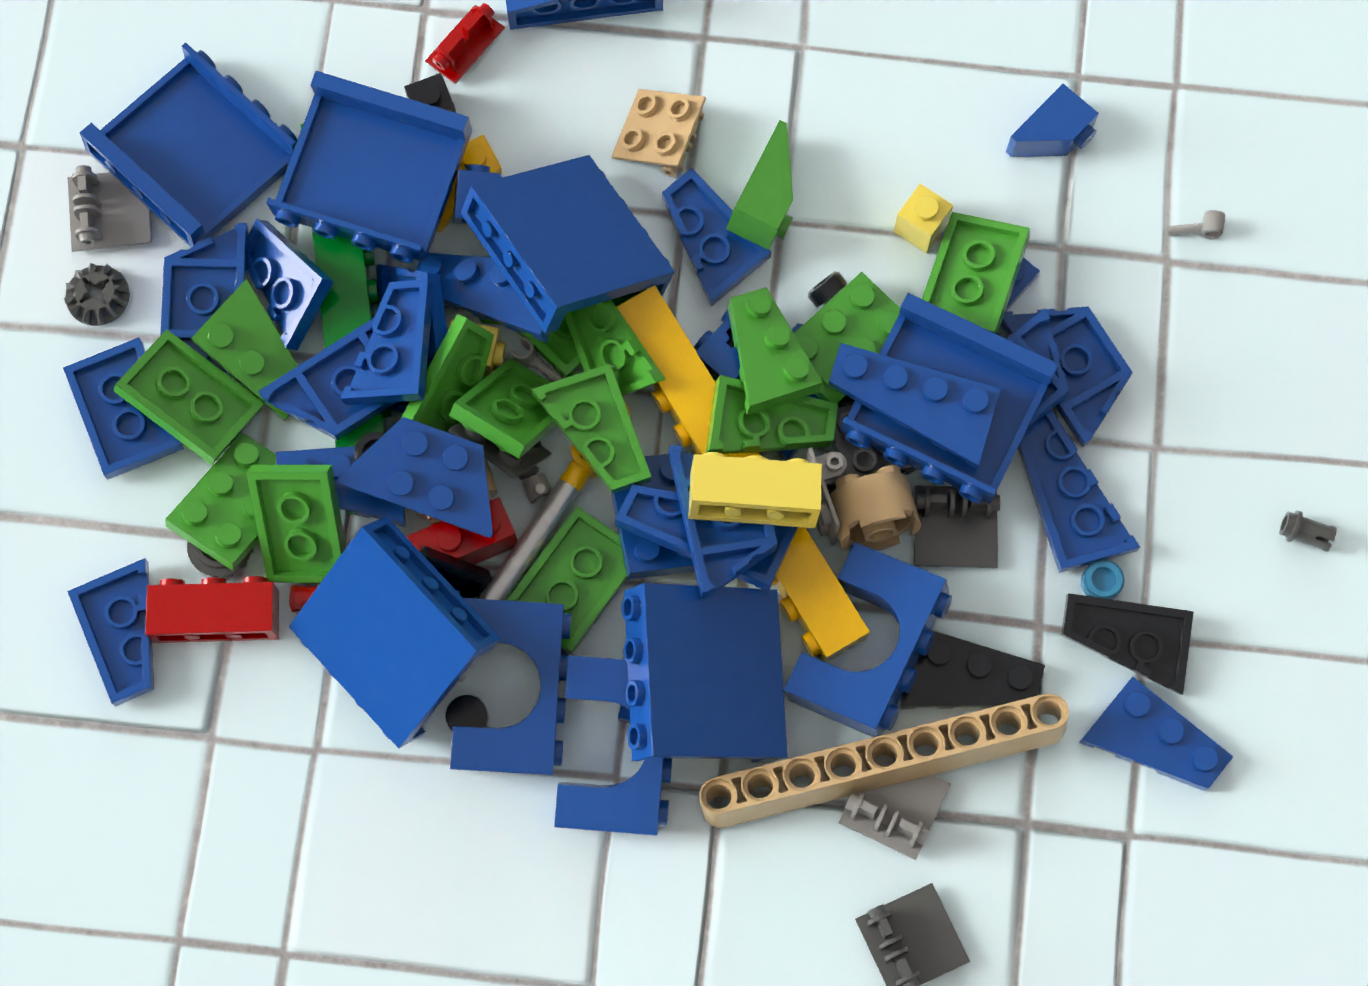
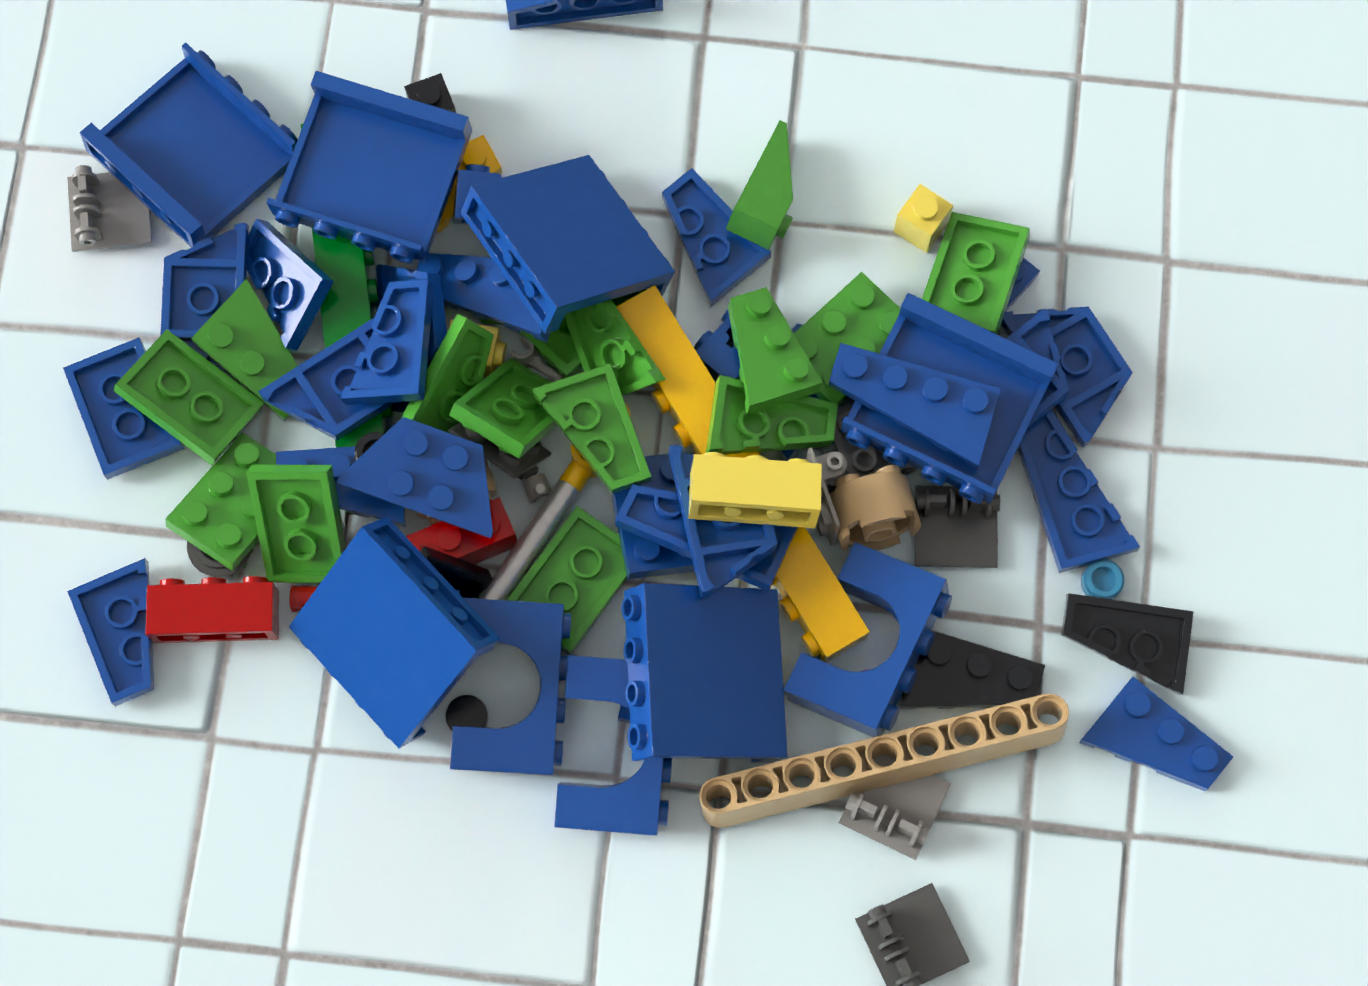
(93, 311): dark grey gear -> none
(465, 43): red hinge -> none
(660, 129): tan hinge -> none
(826, 288): black tile -> none
(1055, 127): blue slope -> none
(1210, 228): light grey hand -> none
(1306, 530): dark grey pin -> none

